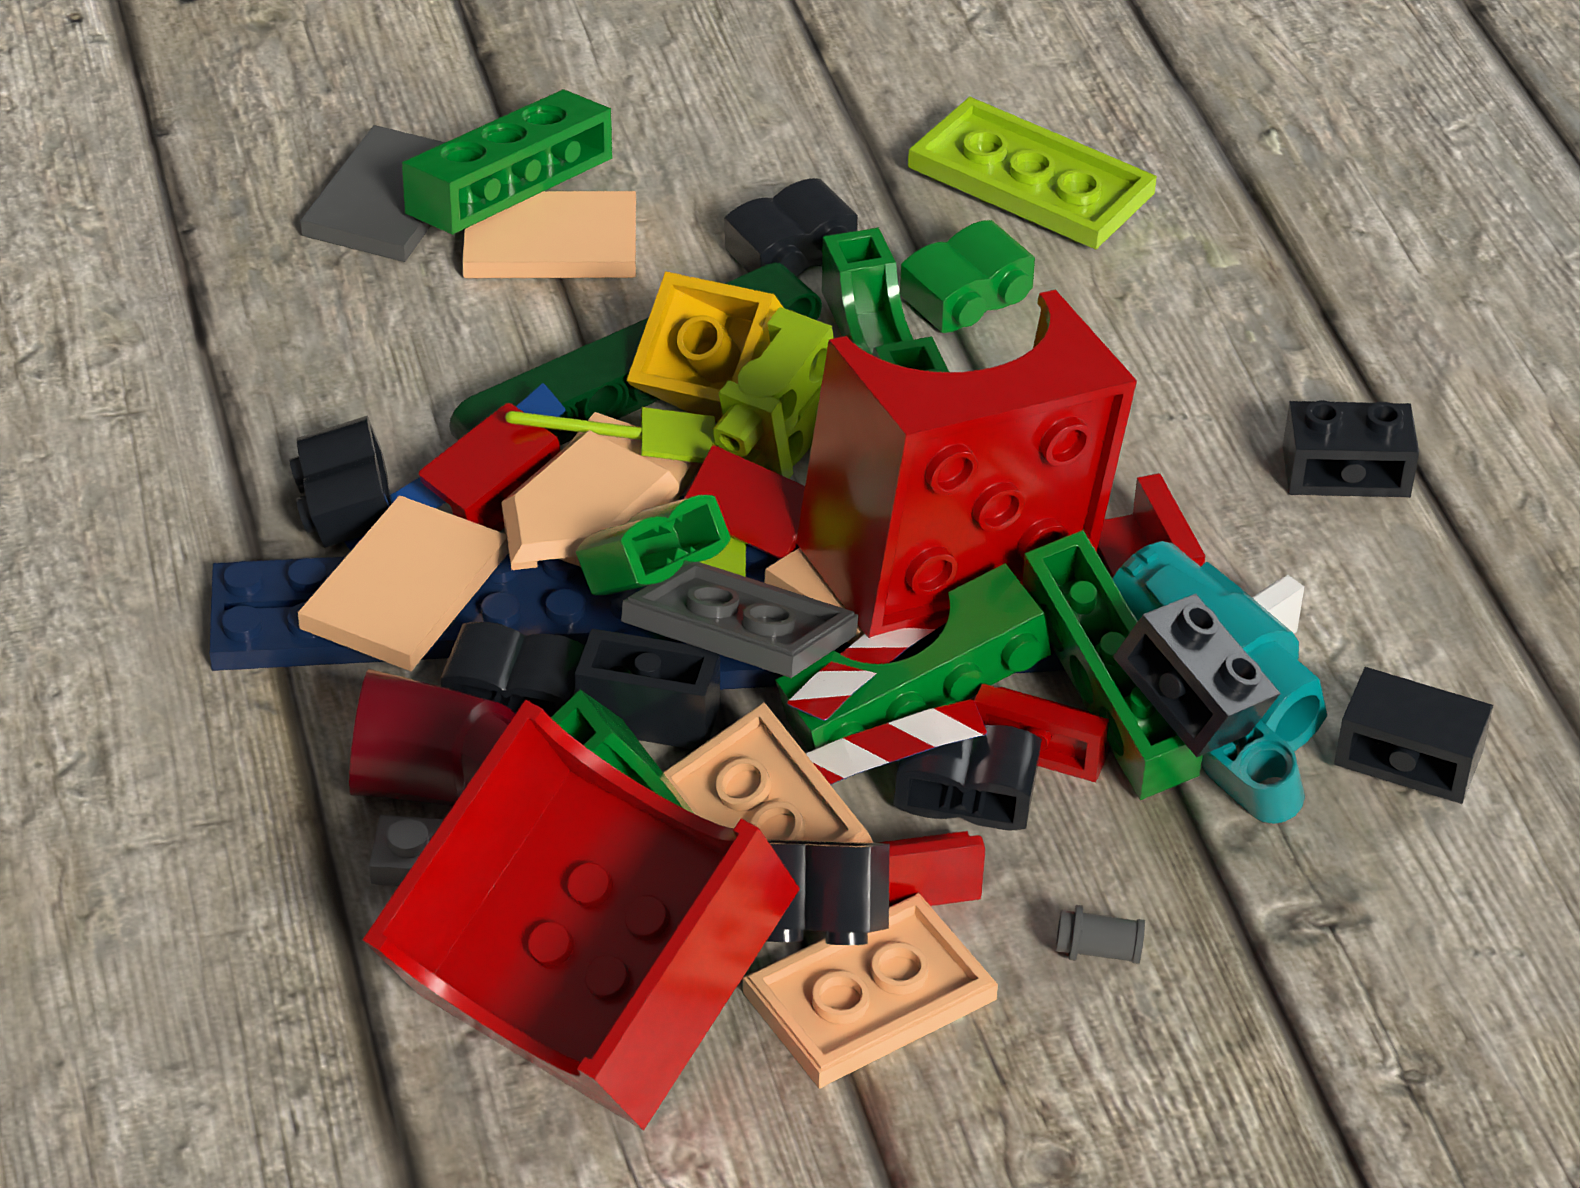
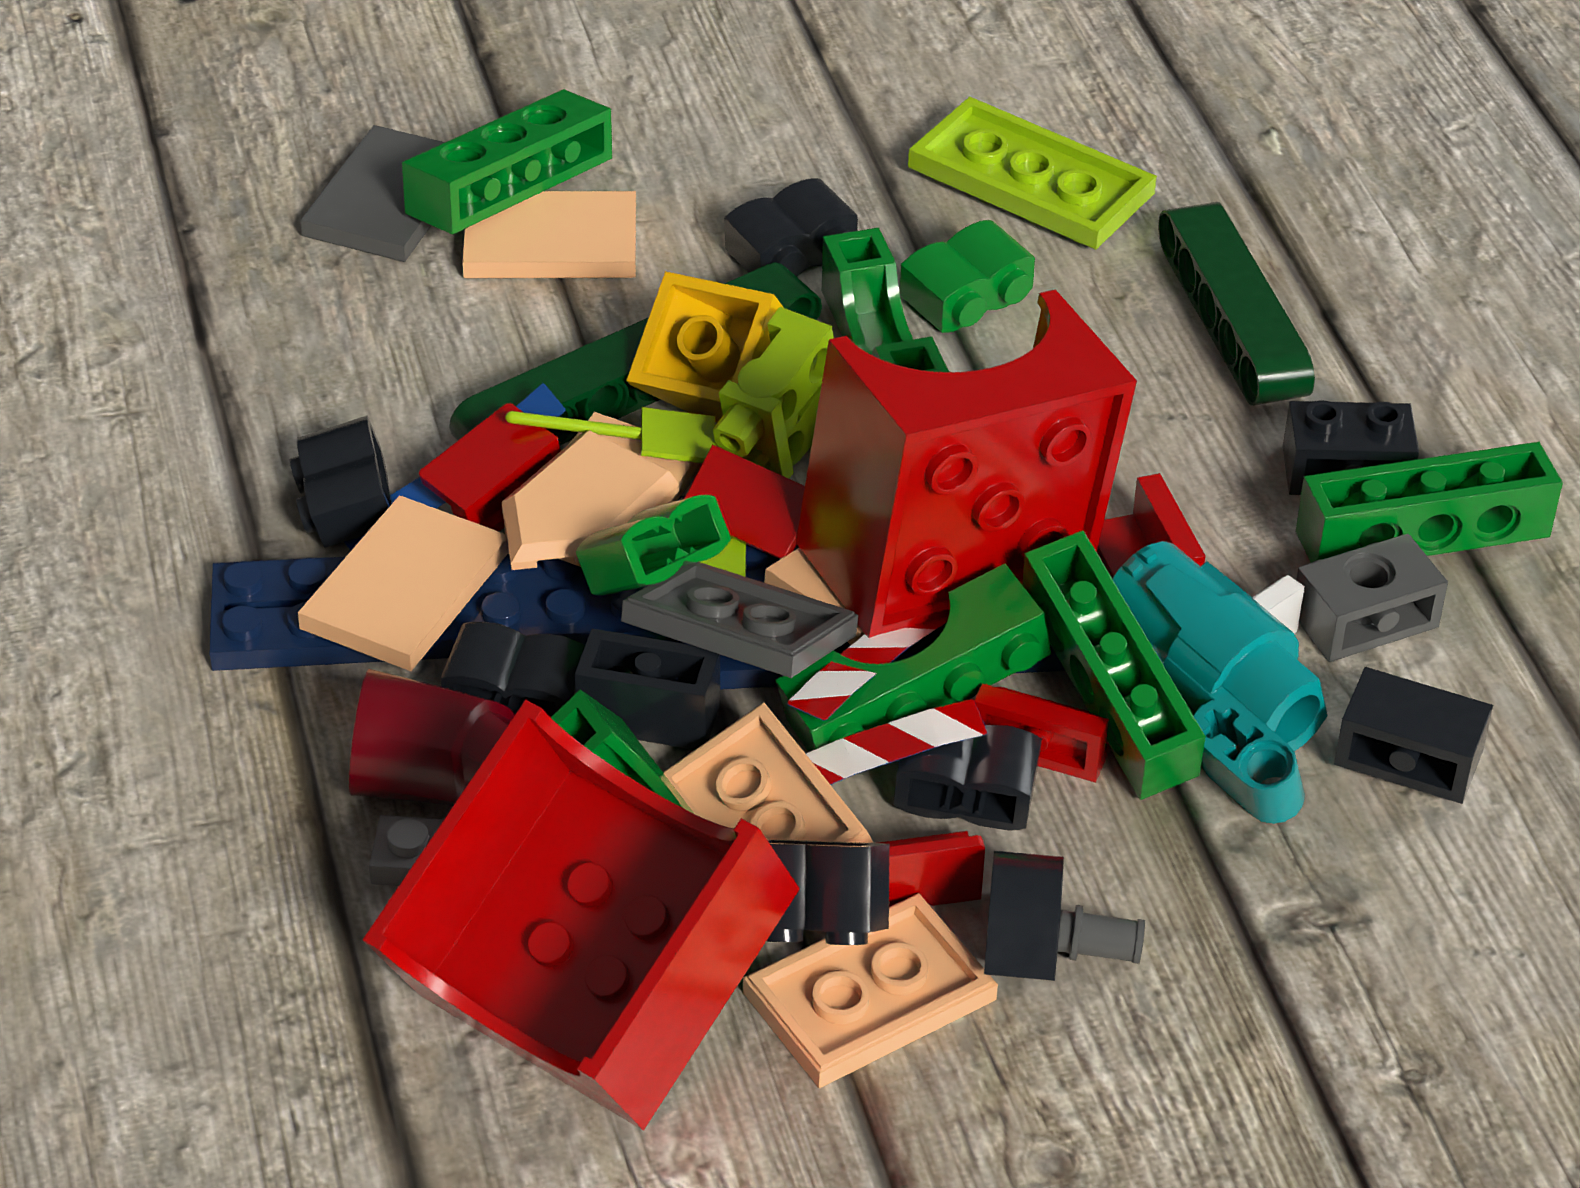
(1024, 915): none -> black brick
(1196, 674): black brick -> none
(1236, 304): none -> dark green beam
(1370, 597): none -> dark grey brick
(1438, 501): none -> green brick

